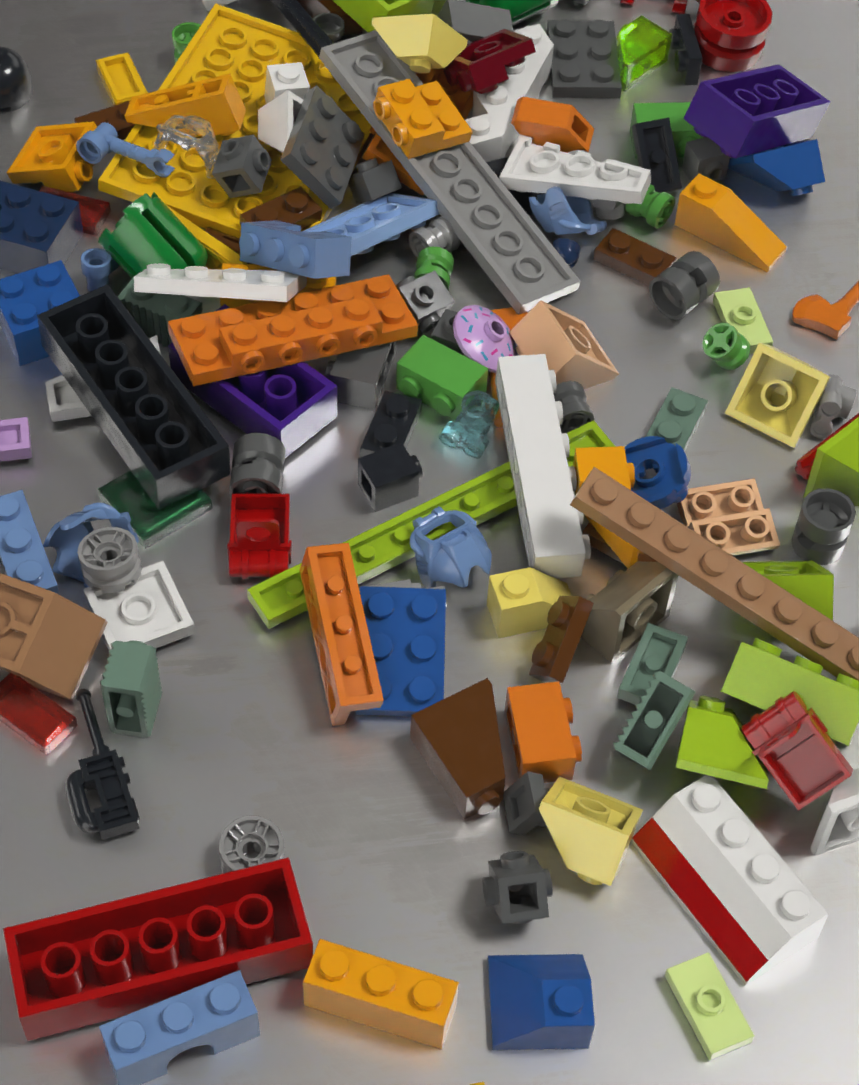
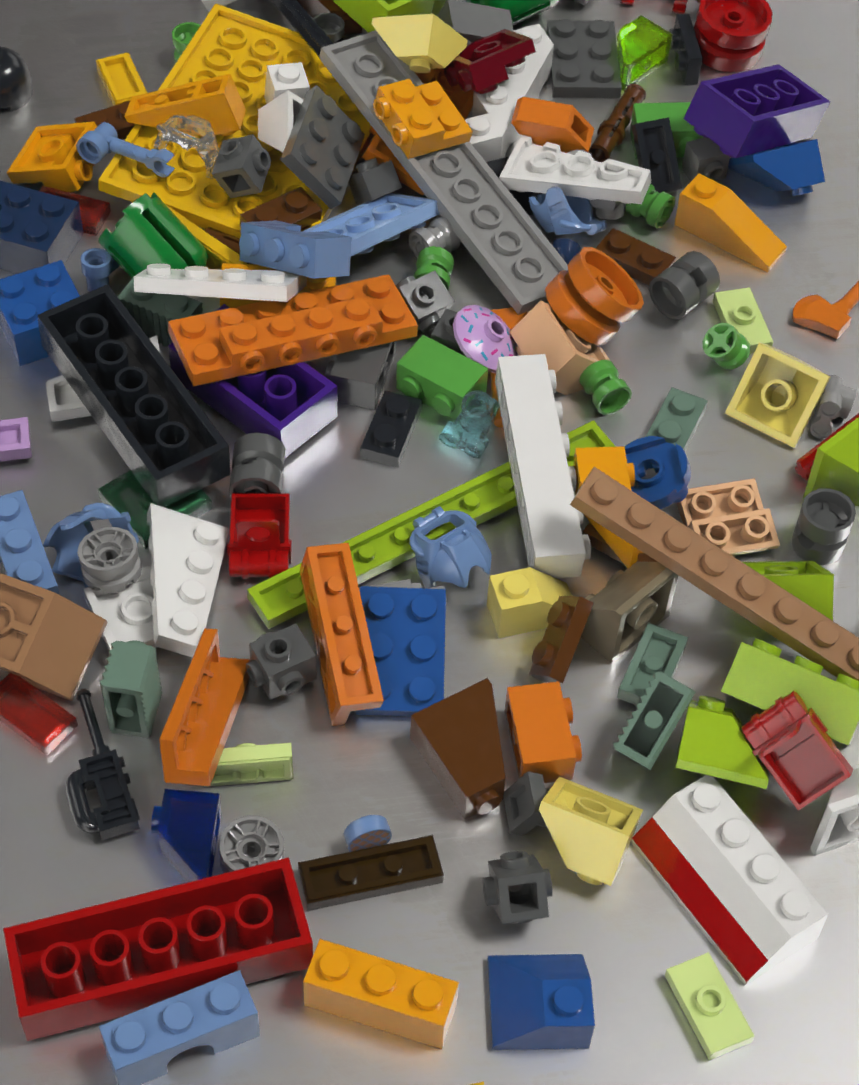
(183, 576): none -> white wing
(189, 831): none -> clear blue slope
(202, 714): none -> orange fence
(254, 764): none -> yellowish green plate
(281, 662): none -> dark grey brick
(367, 832): none -> medium blue tile
(370, 872): none -> dark brown tile
(389, 476): black brick -> none
(574, 405): dark grey wheel -> none
(594, 296): none -> orange wheel
(603, 383): none -> bright green wheel
(604, 144): none -> reddish brown pin

